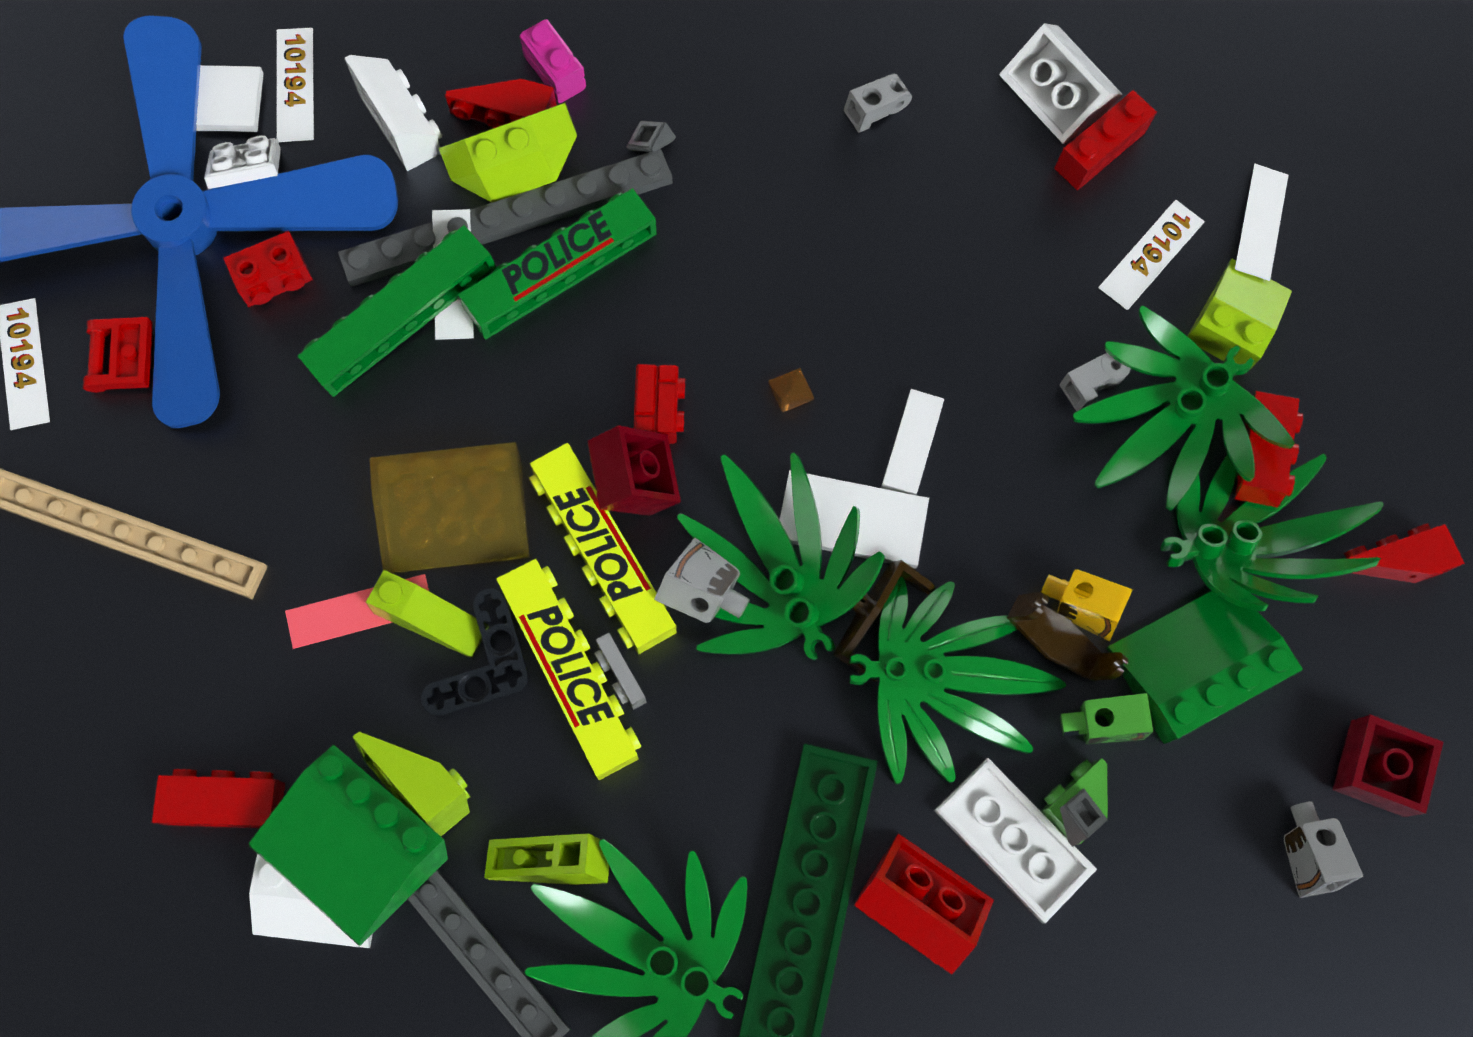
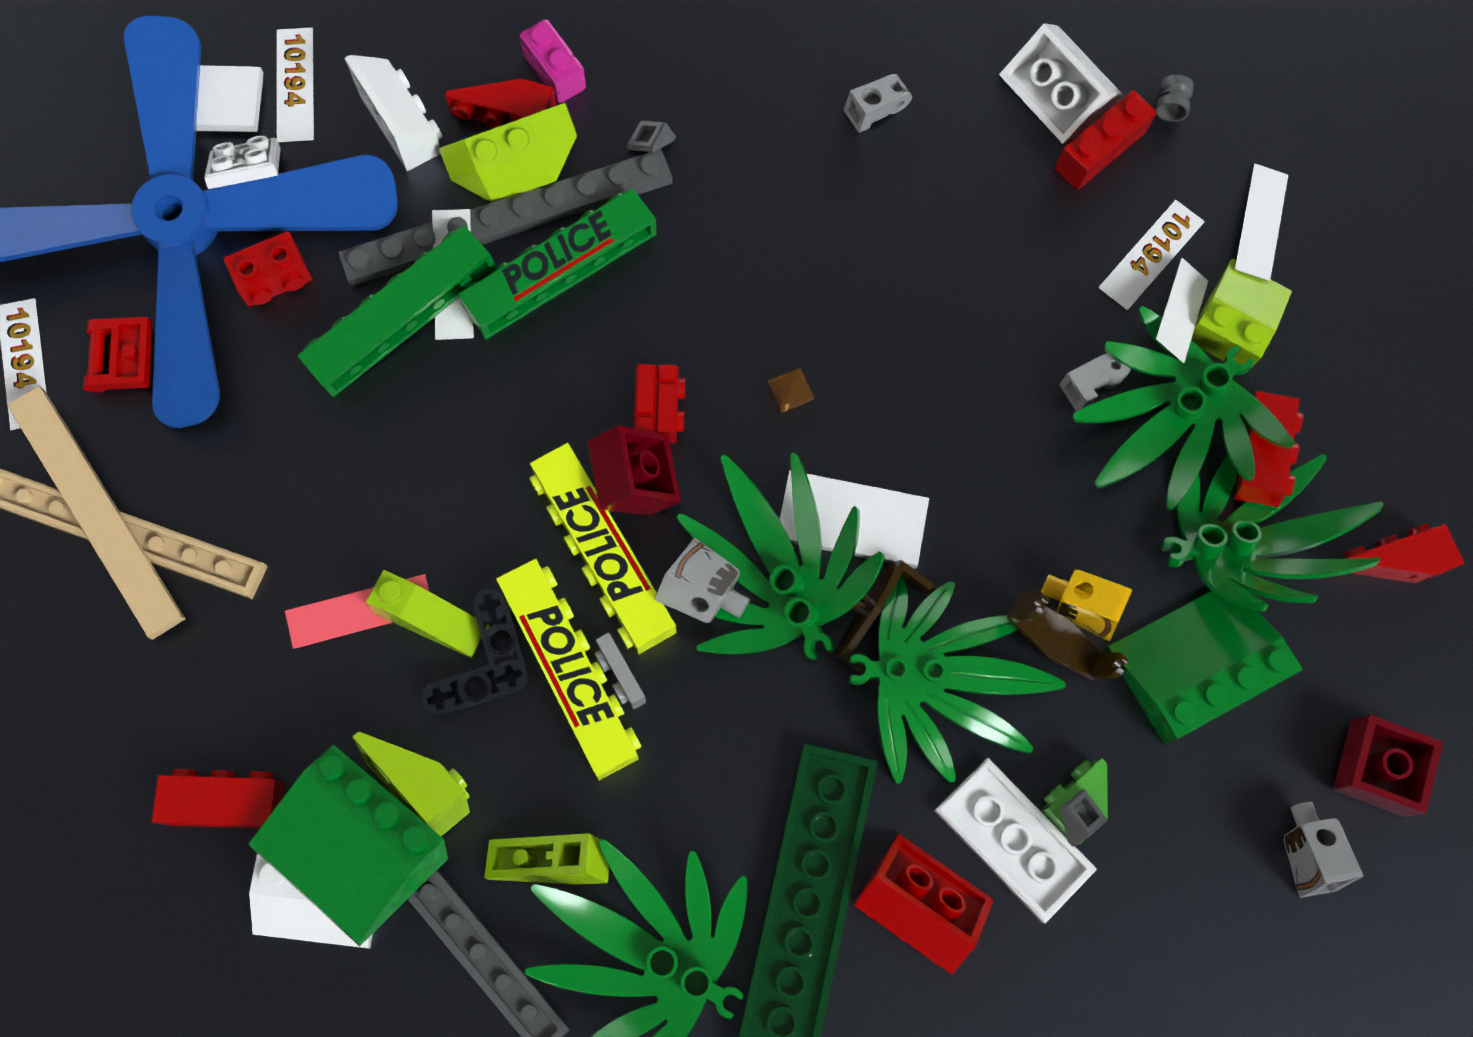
(96, 513): none -> tan tile
(449, 507): clear yellow slope -> none
(912, 442): white tile -> none
(1126, 718): bright green torso -> none
(1174, 101): none -> dark grey wheel
(1182, 310): none -> white sticker

